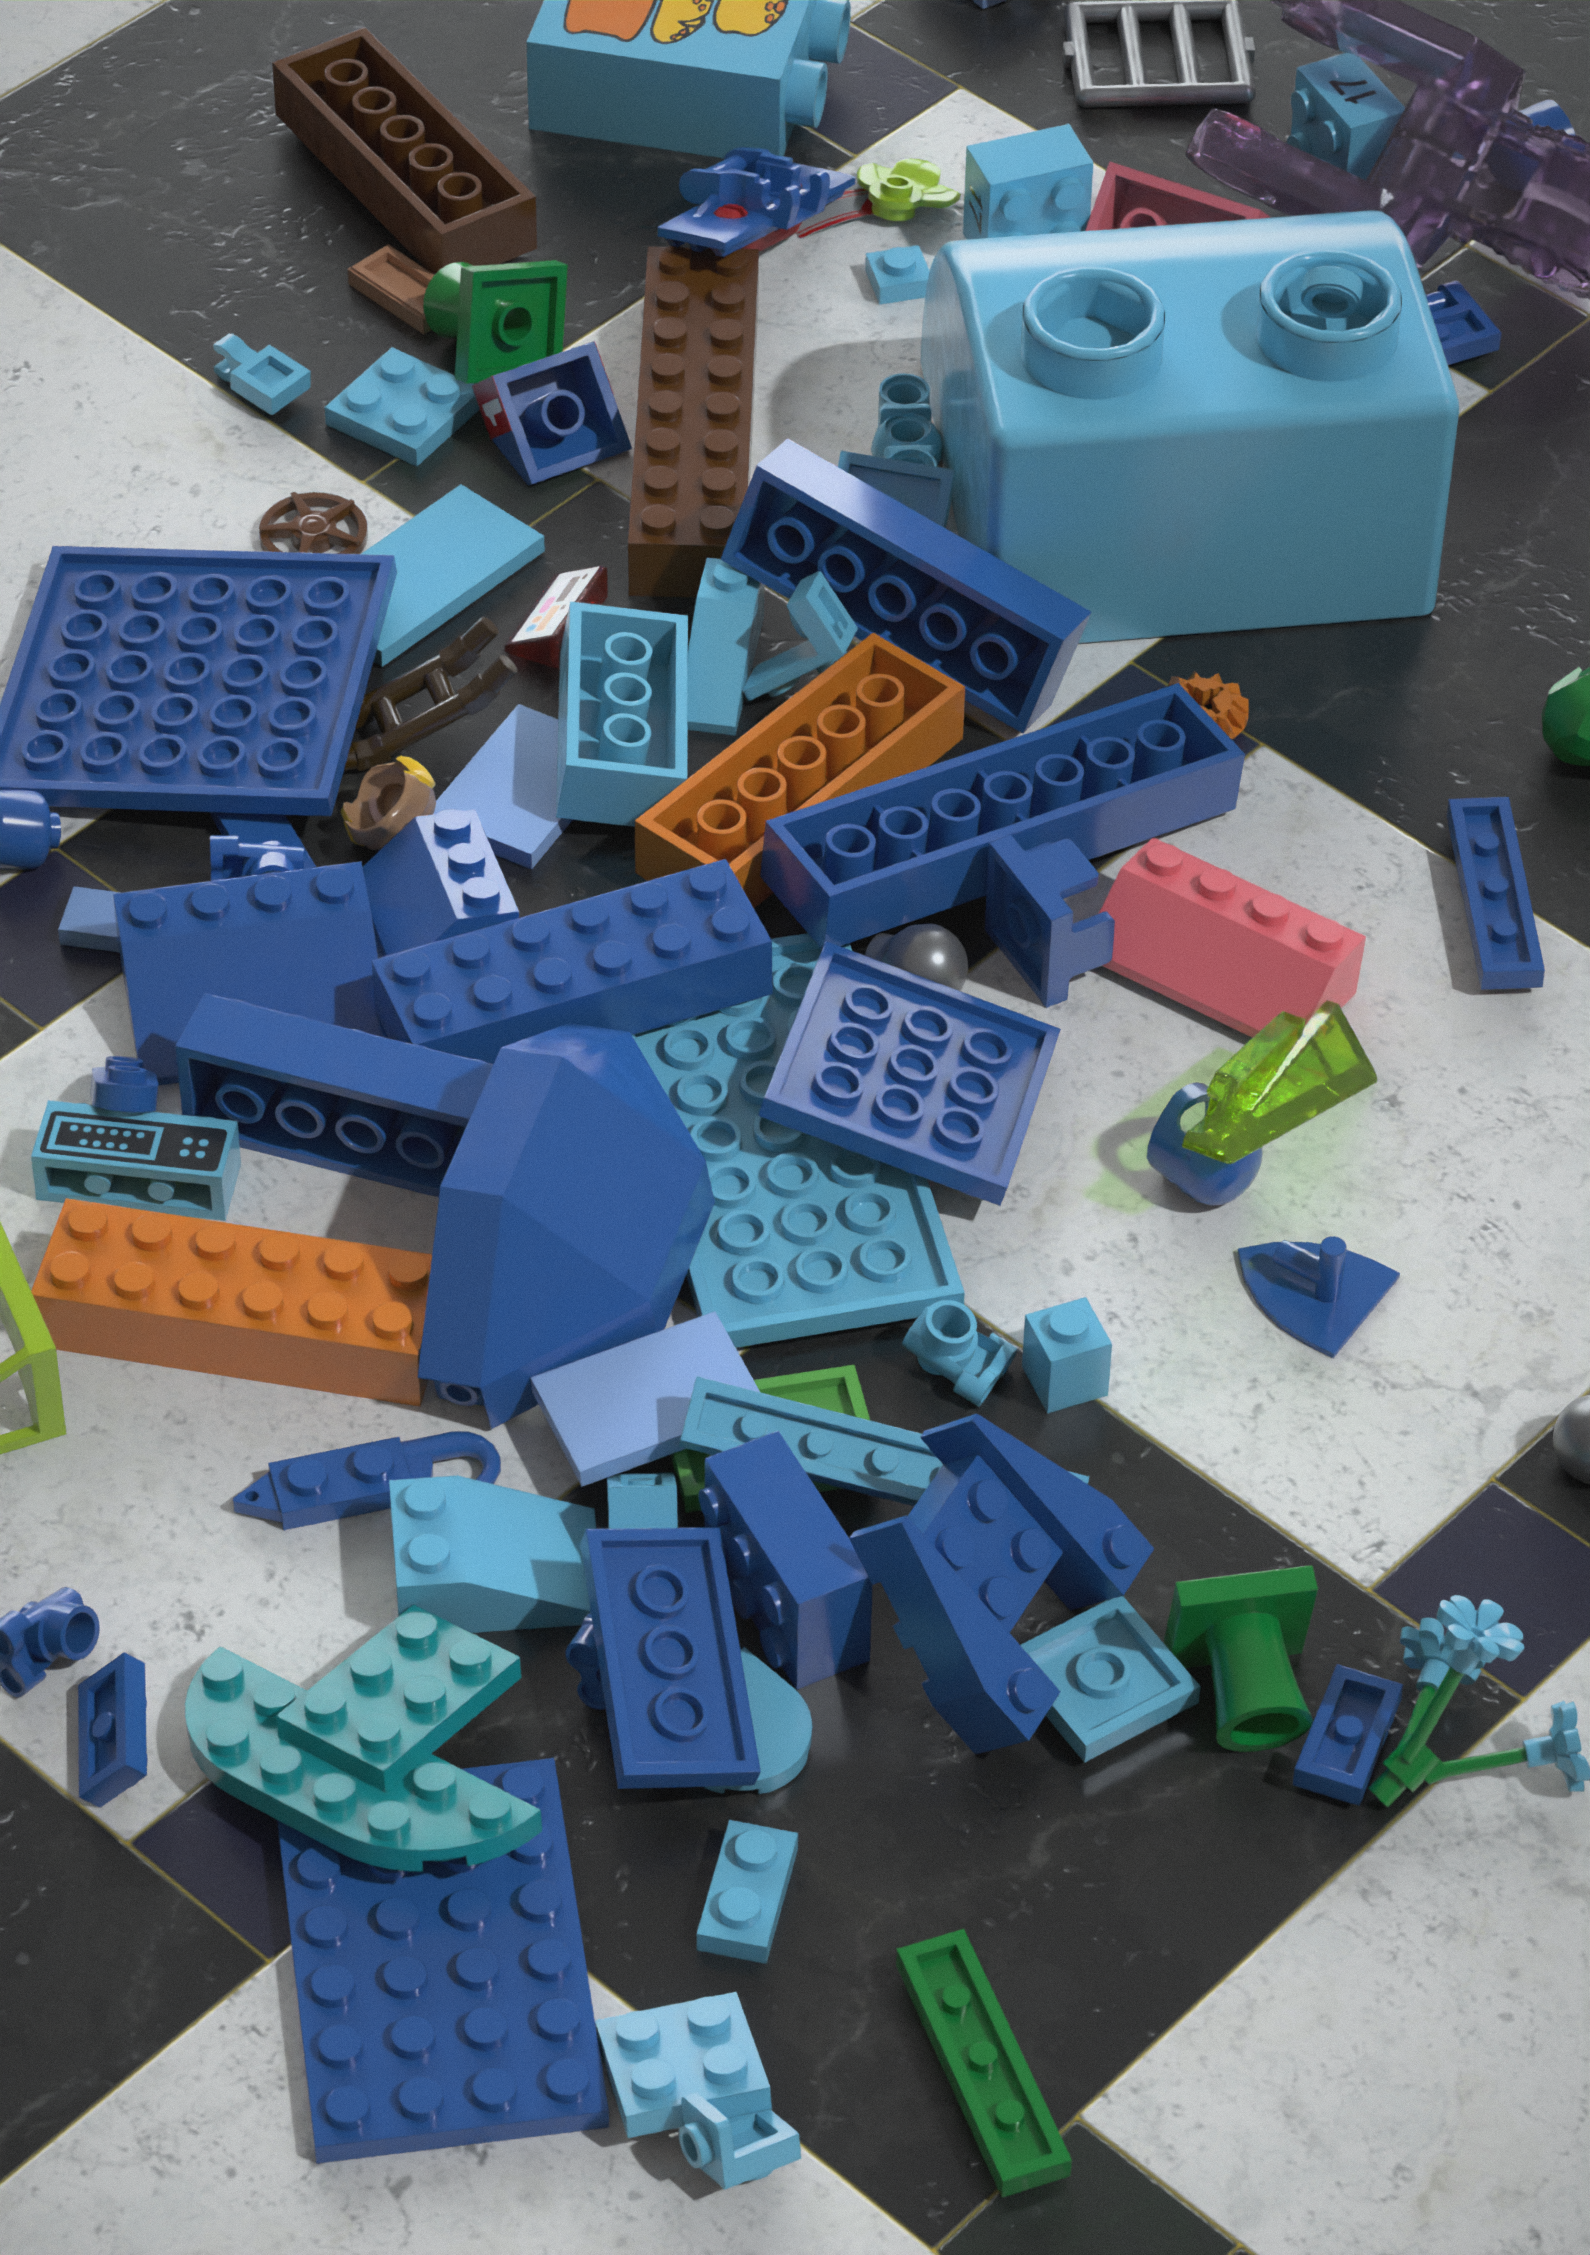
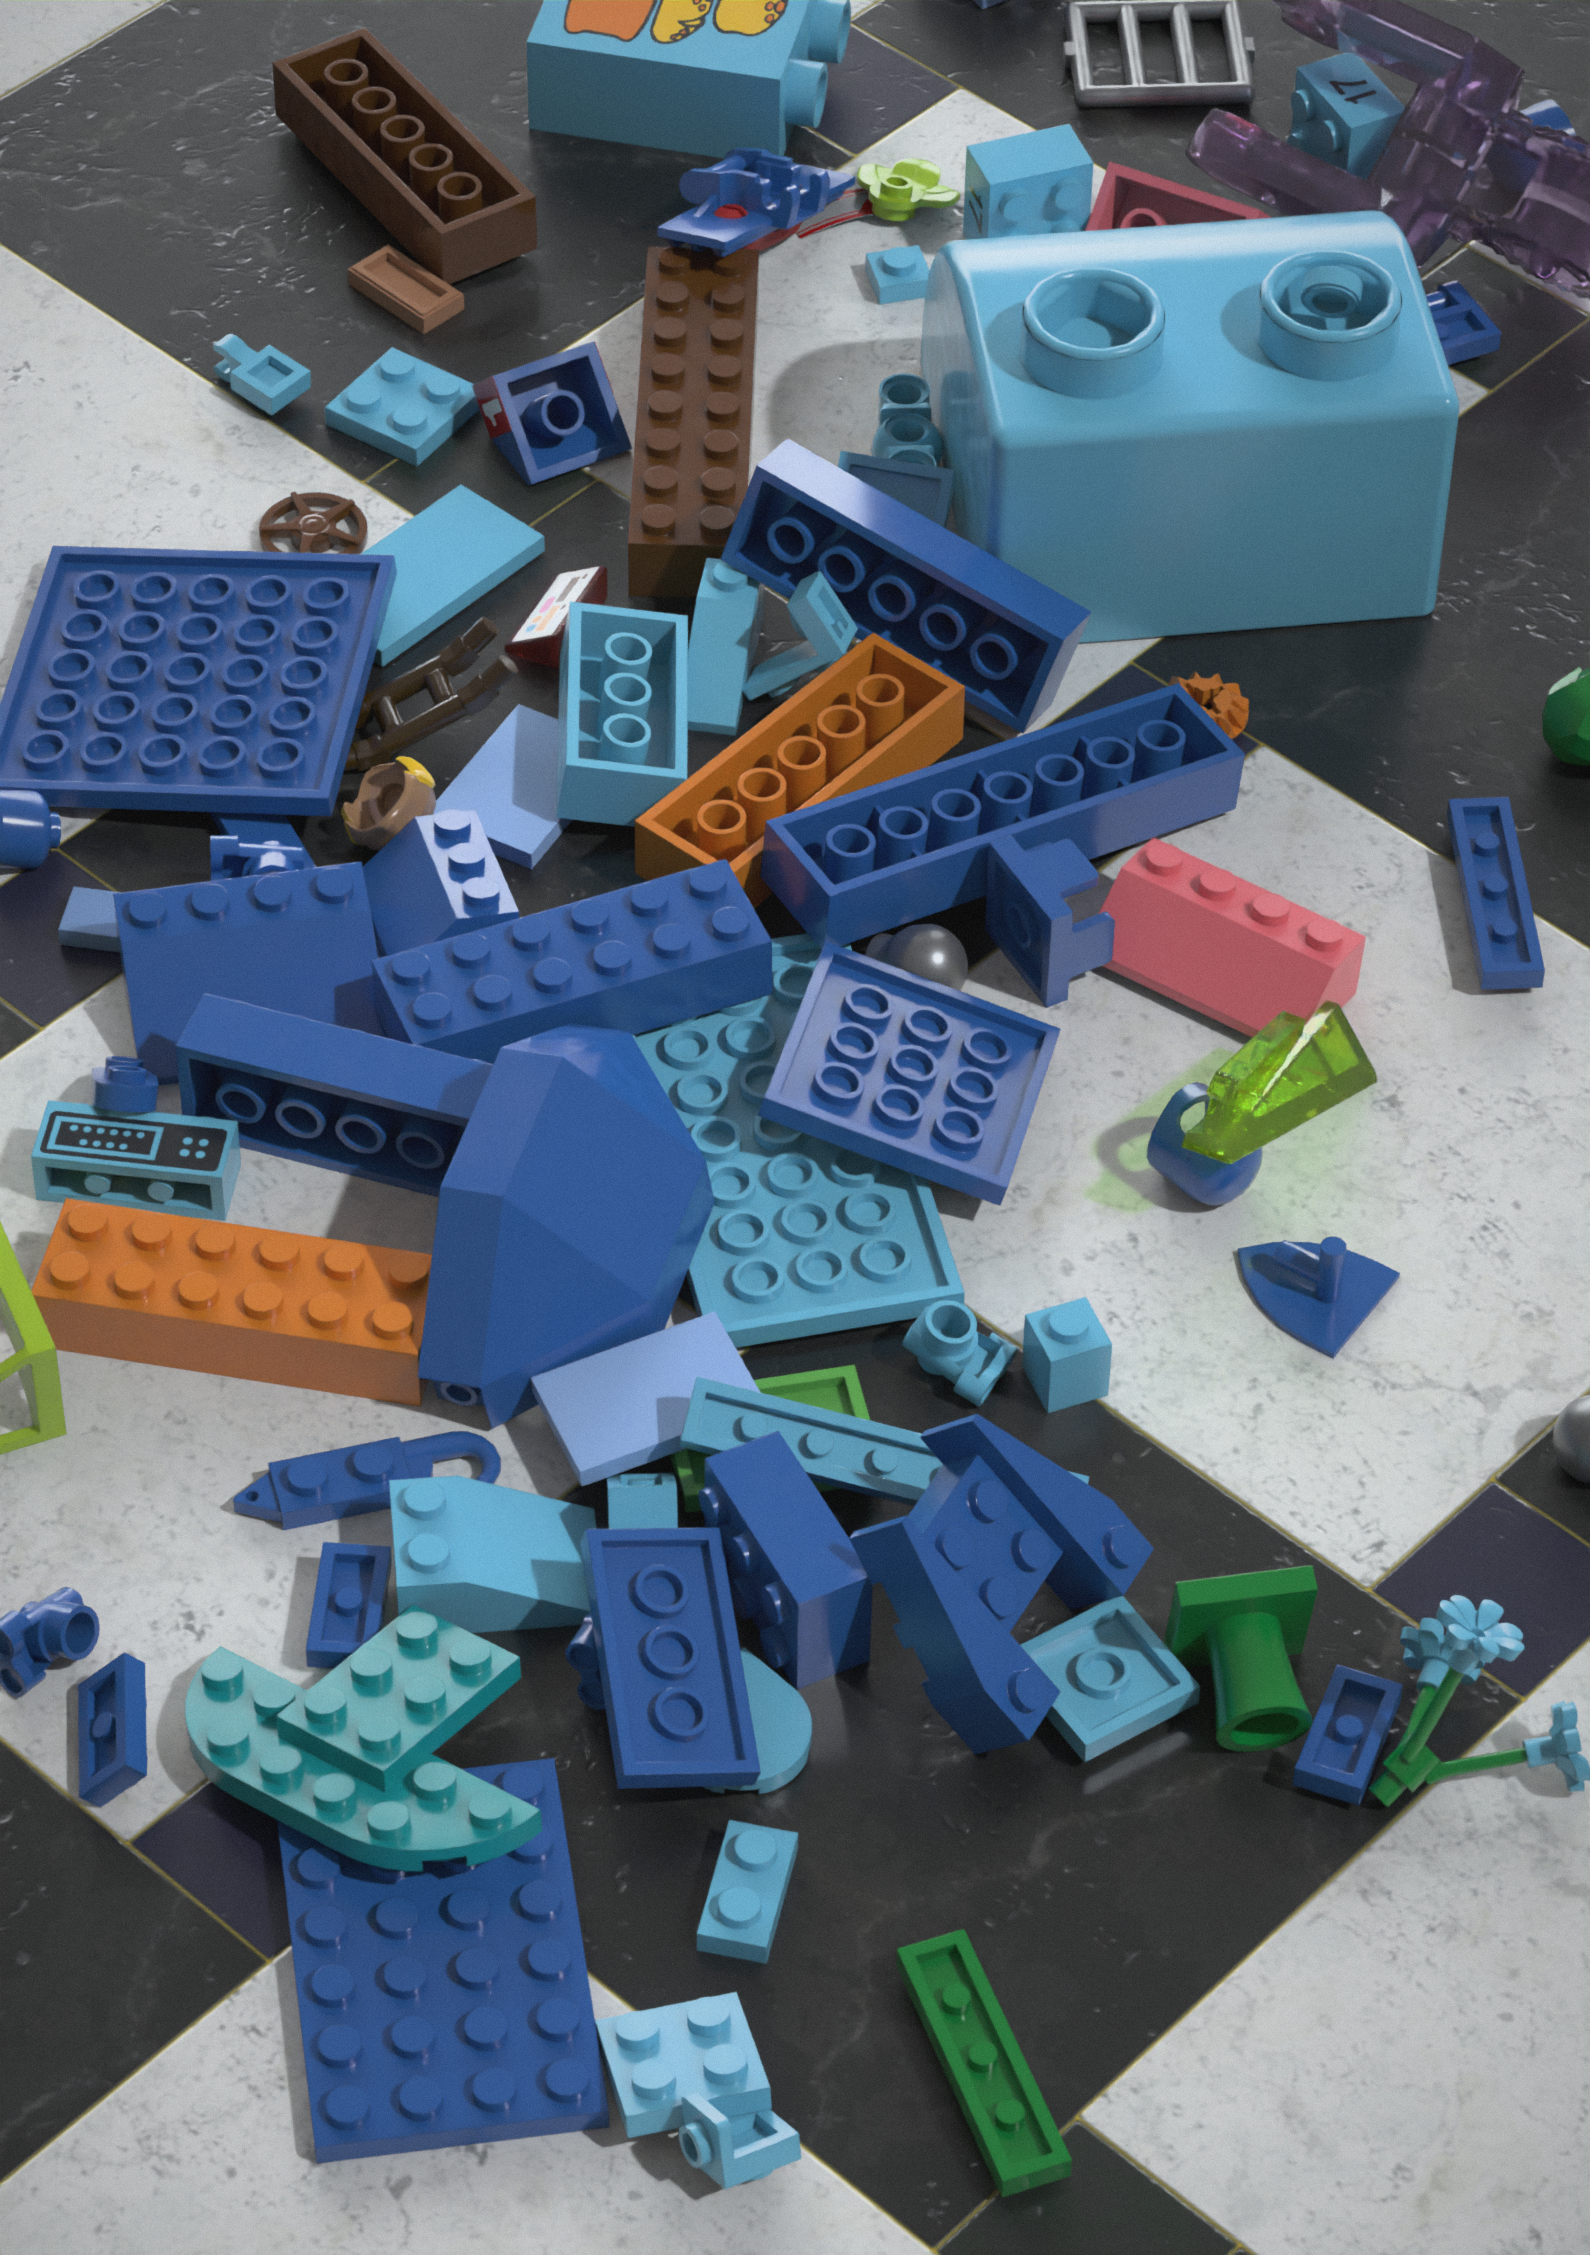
(347, 1601): none -> blue plate
(498, 314): green plant -> none

